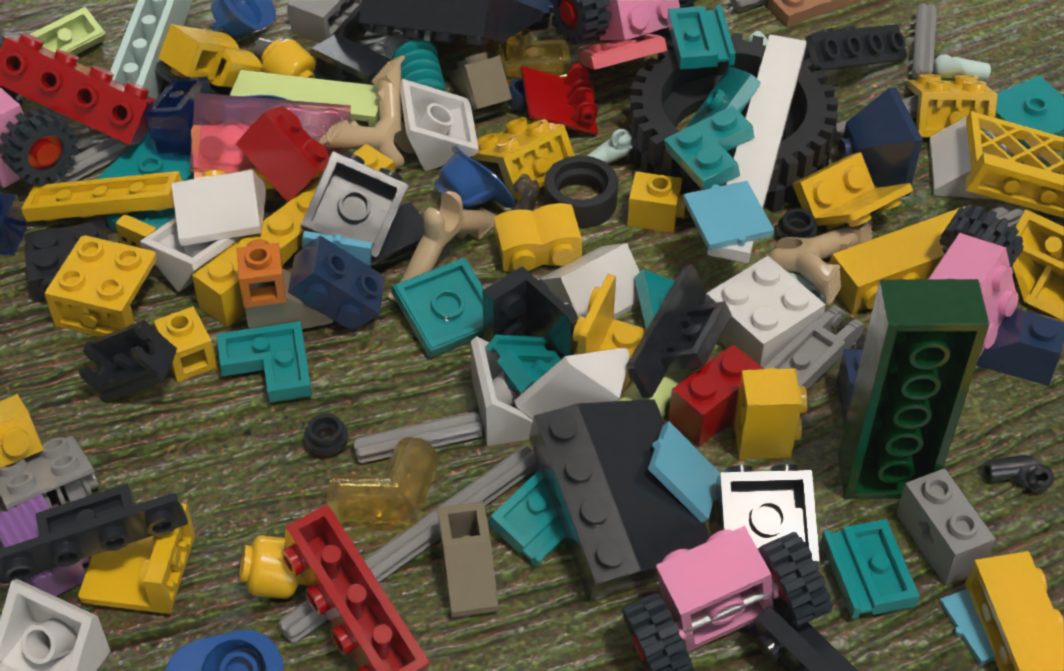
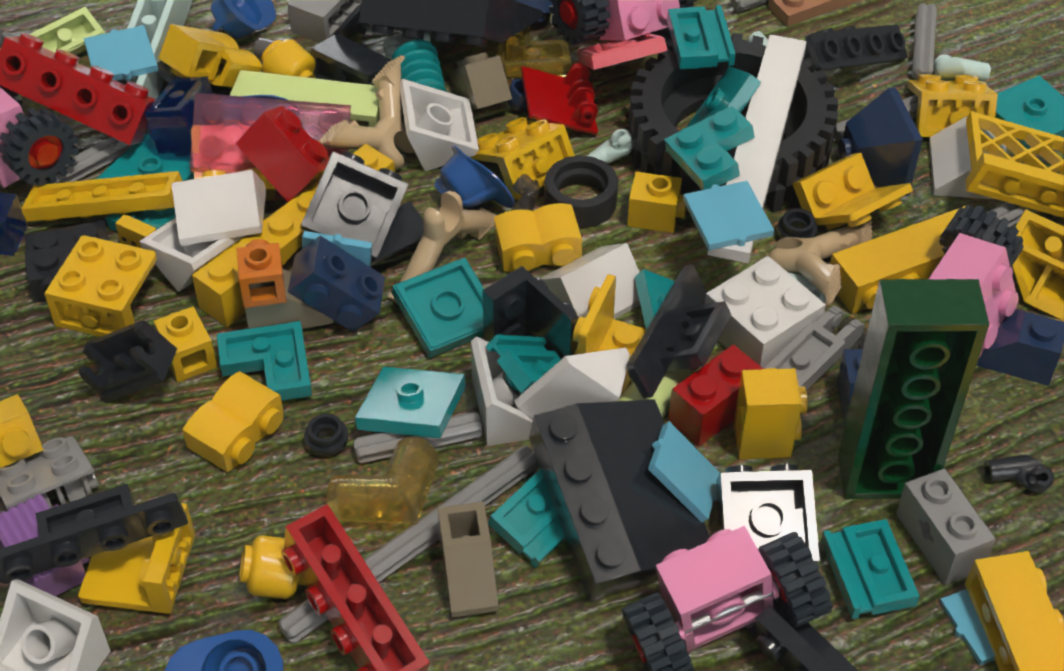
(122, 52): none -> medium azure piece
(234, 421): none -> yellow brick
(411, 402): none -> teal plate

